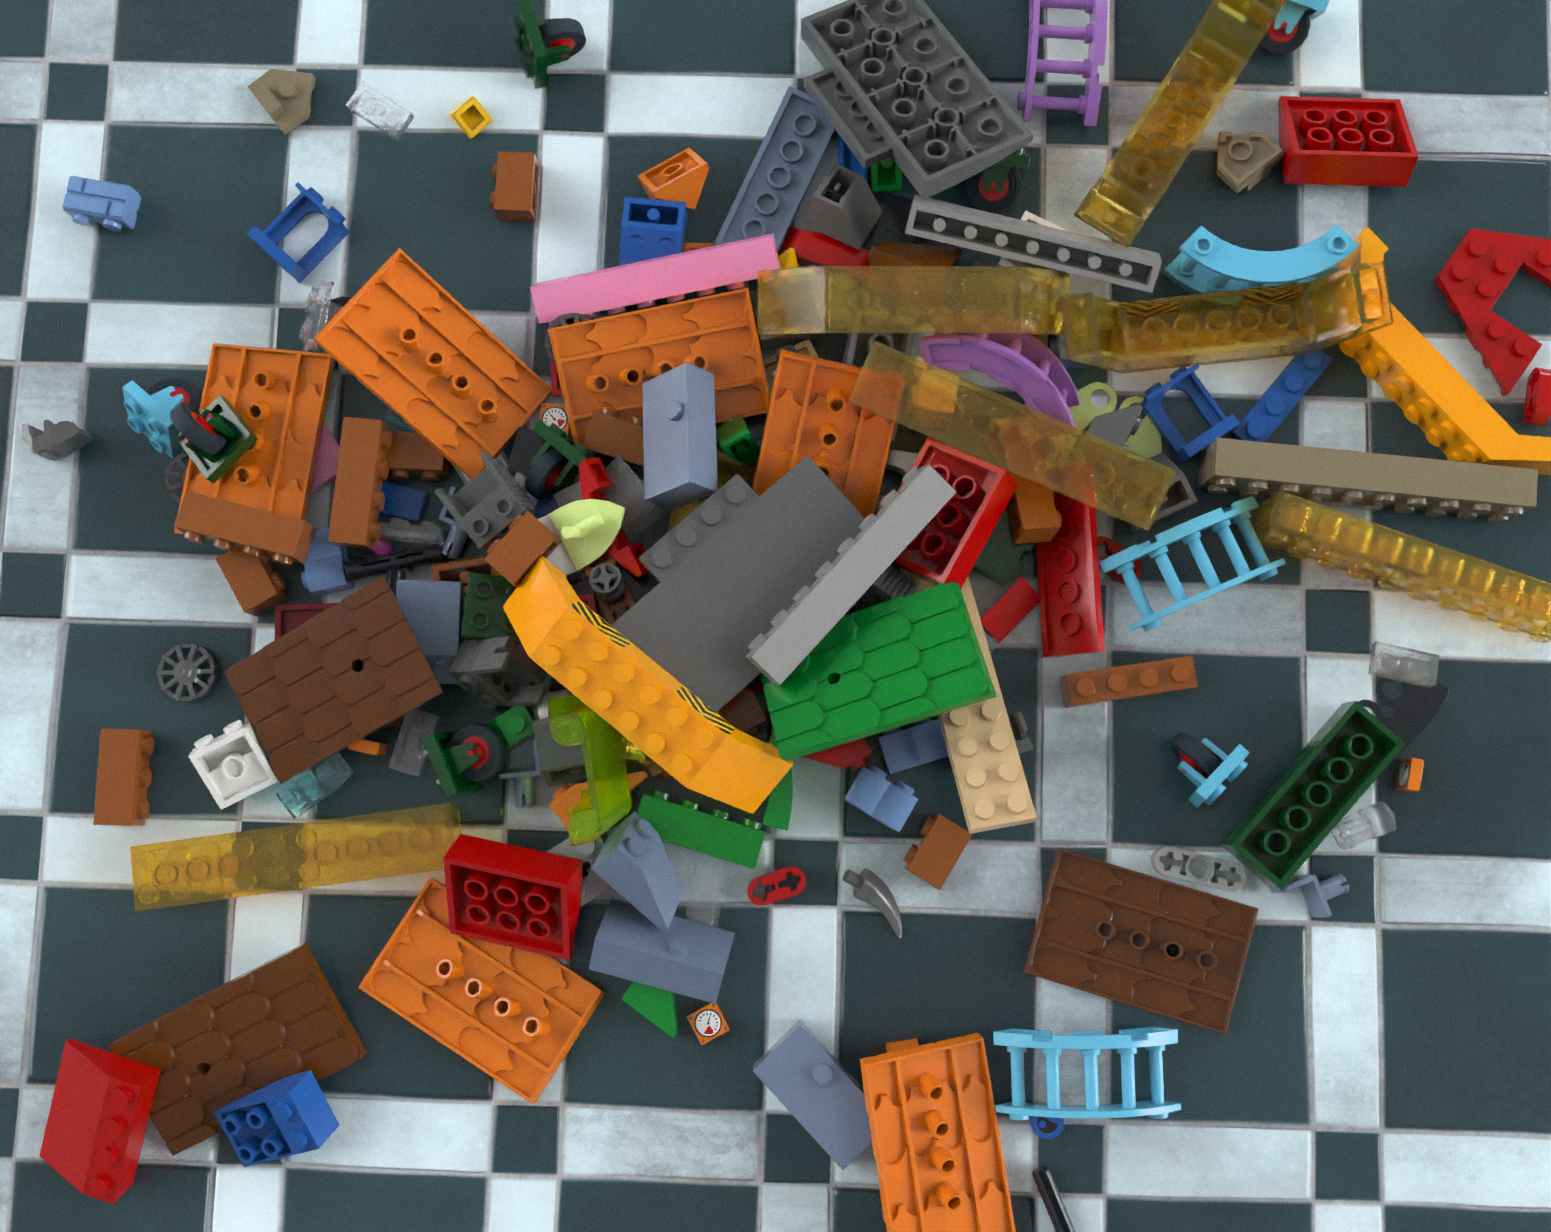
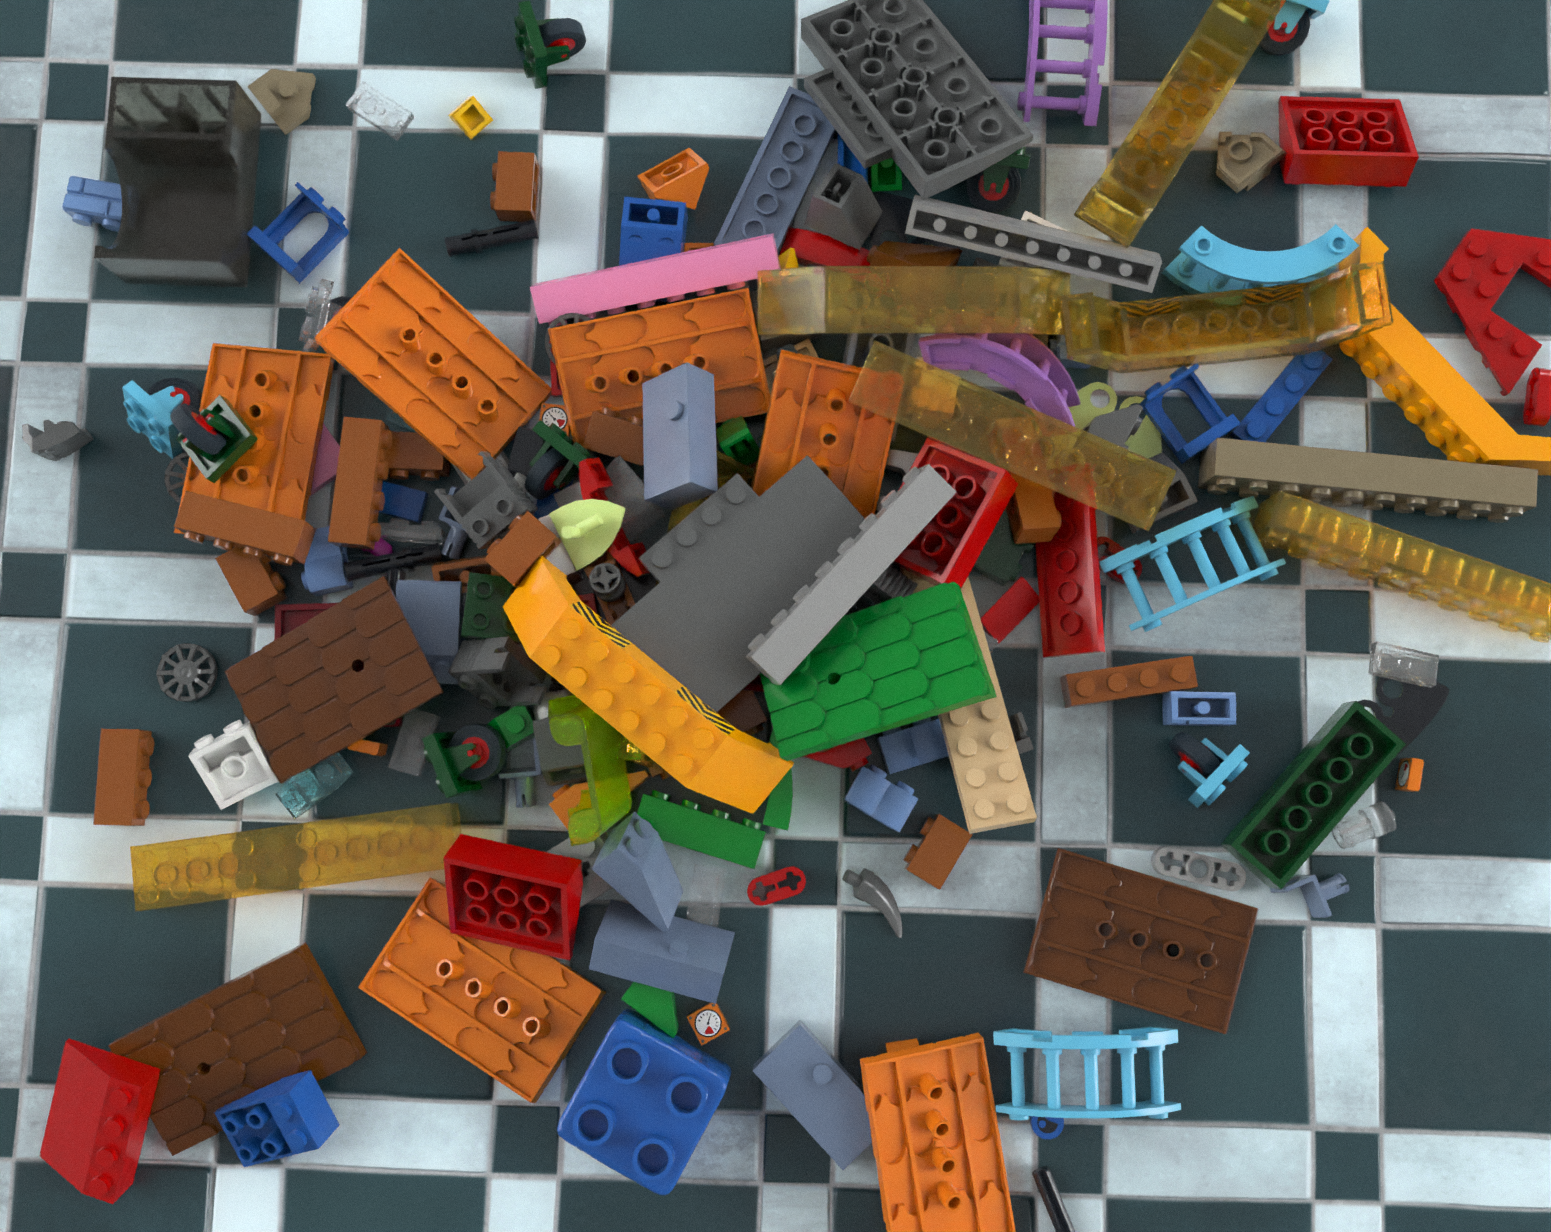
(184, 180): none -> clear smoke piece
(491, 238): none -> black pin
(644, 1102): none -> blue brick
(1199, 708): none -> medium blue brick

